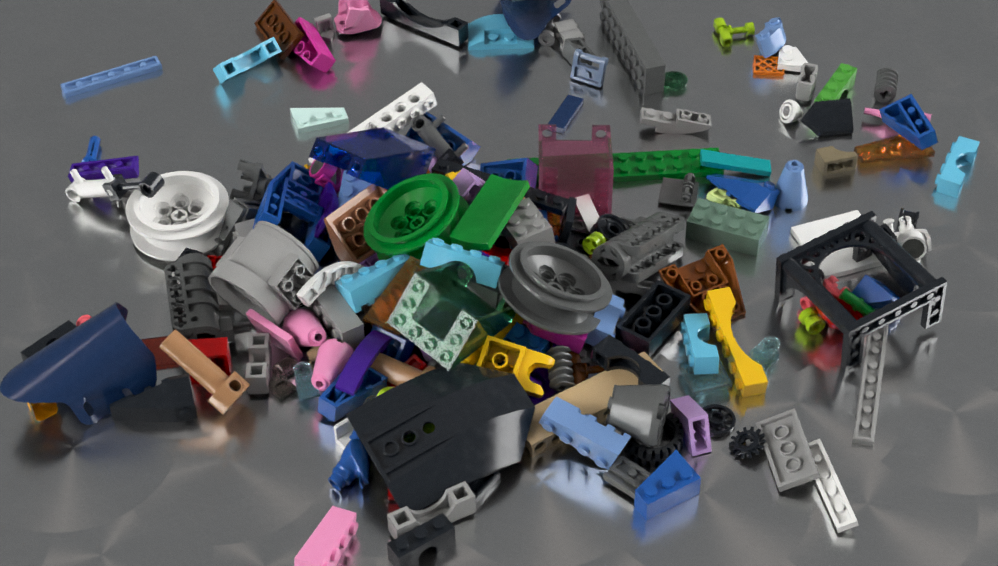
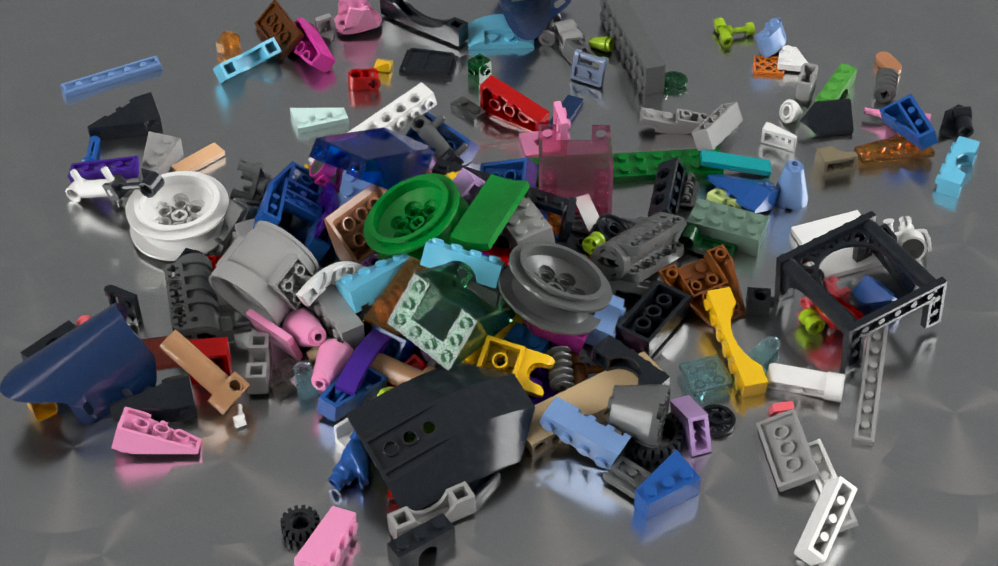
(126, 299): none -> black plate
(129, 121): none -> black wedge
(143, 435): none -> bright pink wedge
(161, 153): none -> light grey wedge
(199, 159): none -> light nougat tile
(227, 41): none -> clear orange bracket
(239, 420): none -> white hand
(296, 516): none -> black tyre
(362, 79): none -> red piece
(383, 65): none -> yellow slope
(429, 63): none -> black piece
(468, 109): none -> dark grey plate
(479, 68): none -> dark green brick
(511, 106): none -> red wedge
(529, 140): none -> bright pink bracket
(602, 43): none -> lime cone
(667, 187): none -> black brick
(699, 243): none -> dark green plate
(701, 356): medium azure arch -> none
(717, 126): none -> light grey brick
(741, 439): black gear -> none
(759, 301): none -> black brick
(769, 137): none -> white slope
(779, 408): none -> coral tile
(806, 381): none -> white beam
(825, 521): none -> white brick
(855, 302): green pin -> none
(886, 60): none -> nougat tile
(914, 216): black bush -> none
(957, 122): none -> black panel

